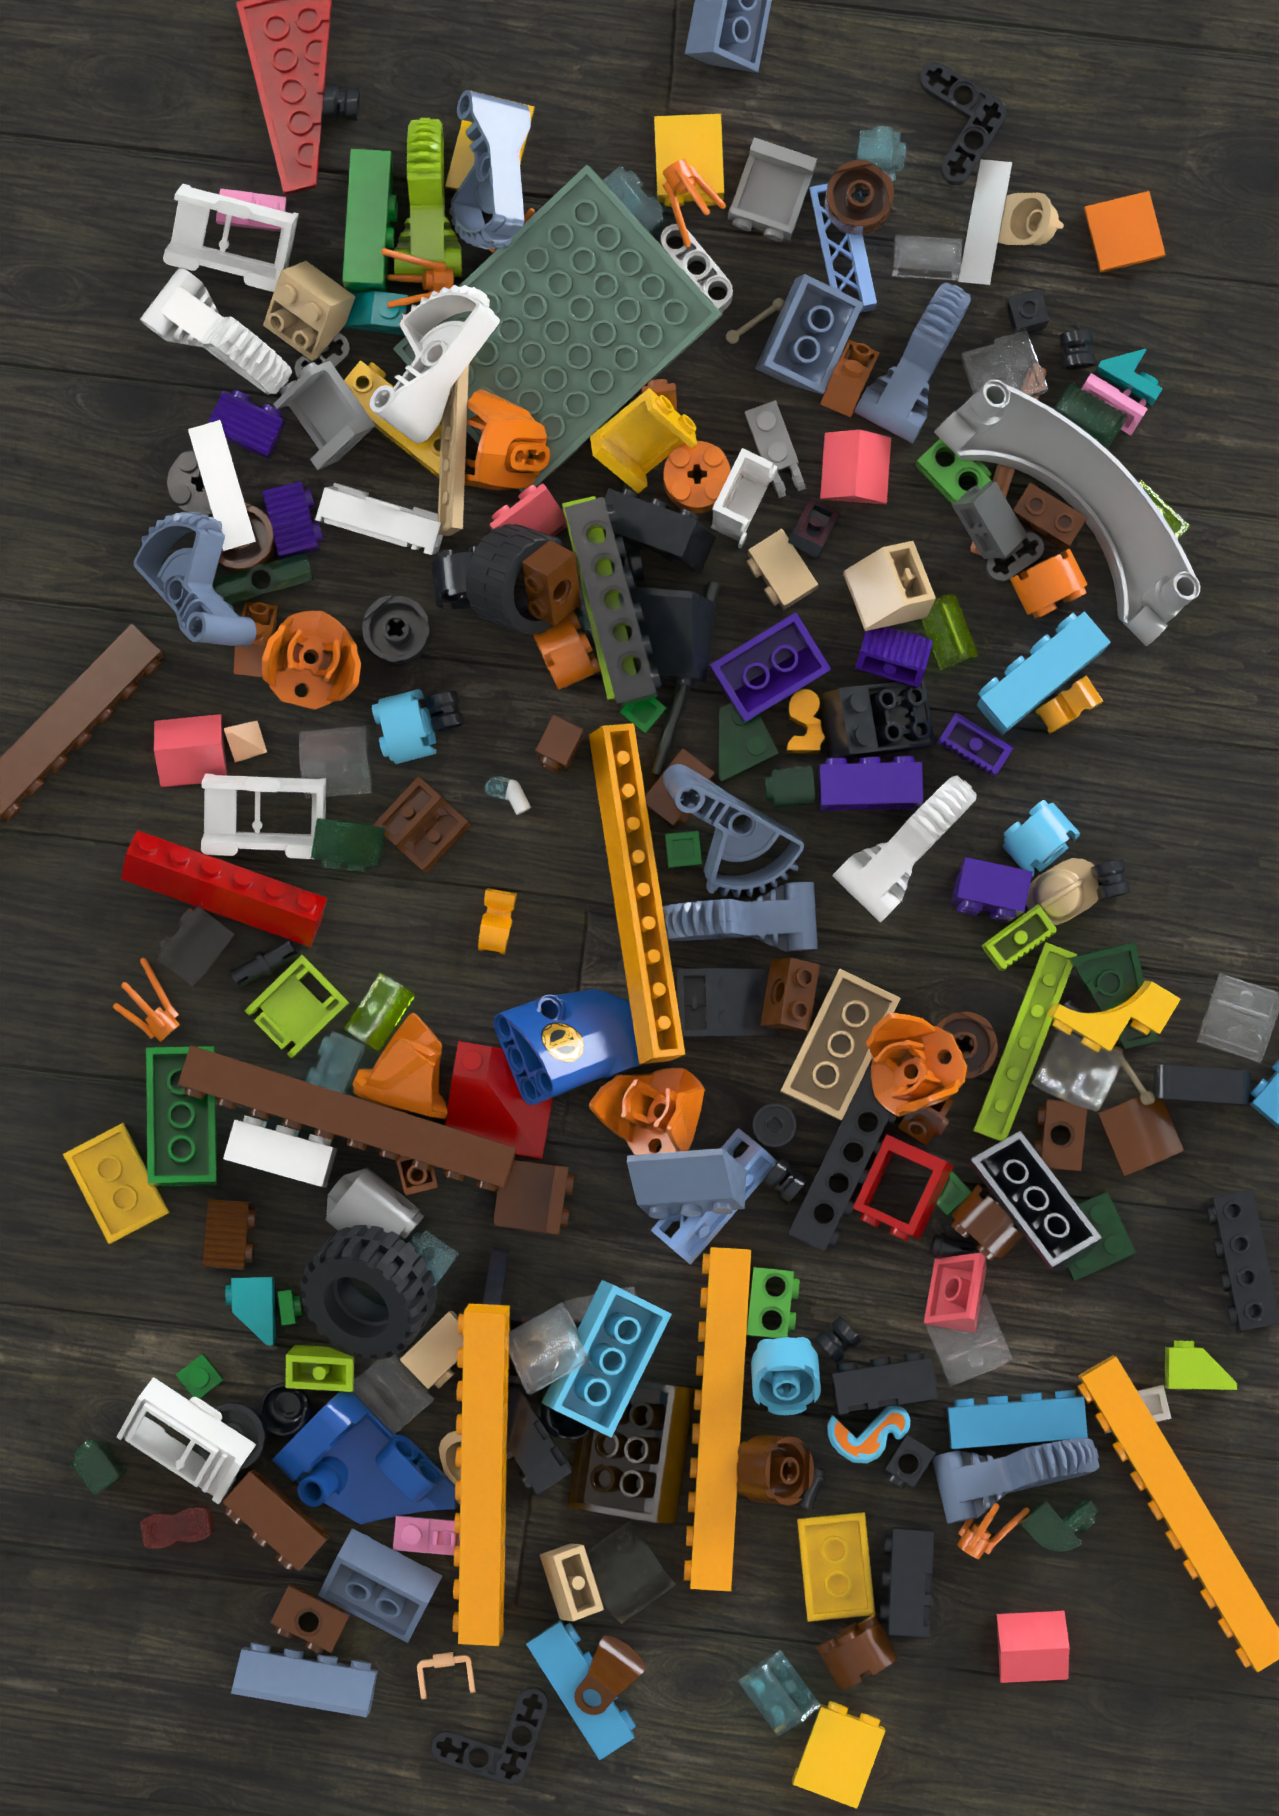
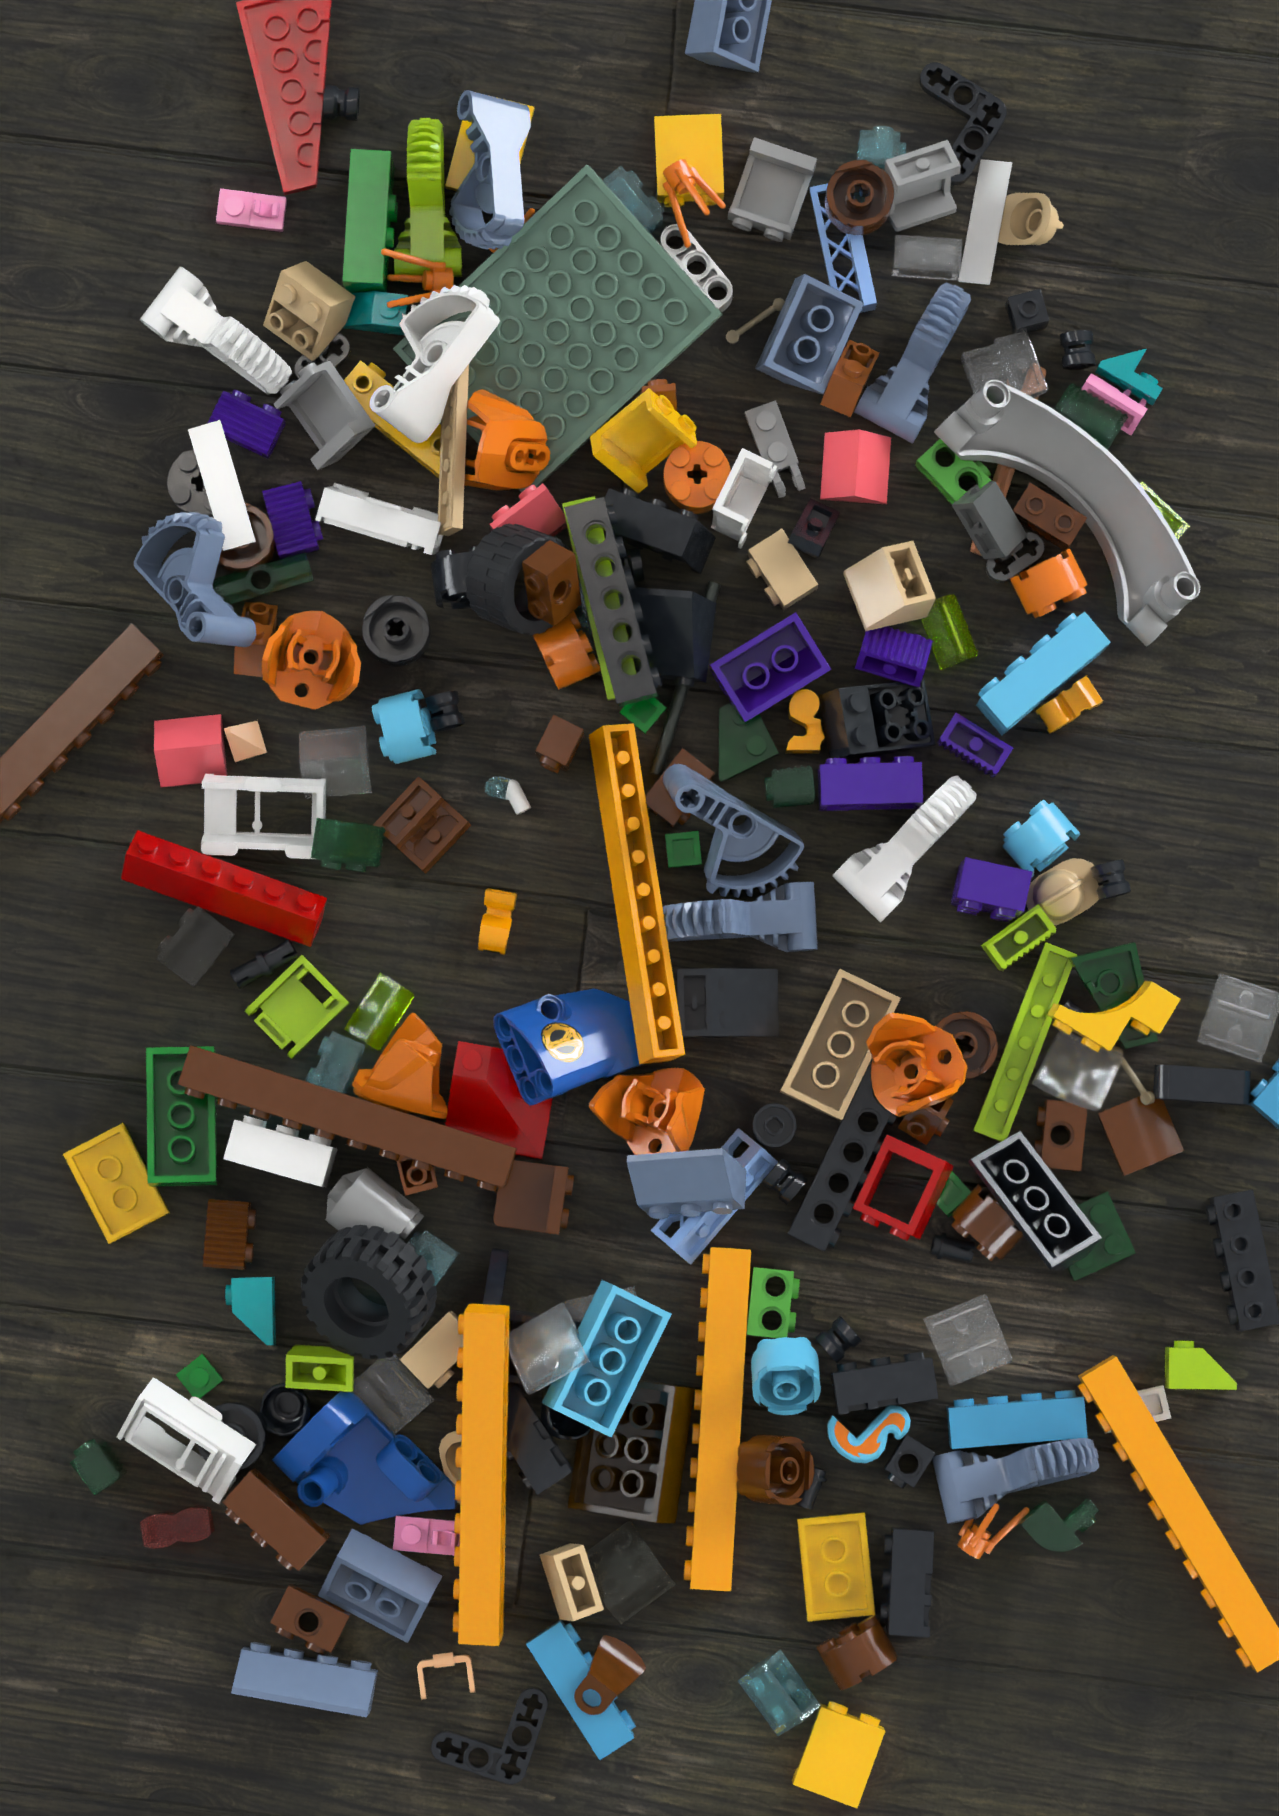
(160, 1022): orange plant -> none
(190, 227): white piece -> none
(289, 1306): green plate -> none
(790, 995): reddish brown brick -> none
(922, 185): none -> light grey panel
(956, 1292): coral slope -> none
(1033, 1646): coral slope -> none
(1124, 231): orange tile -> none

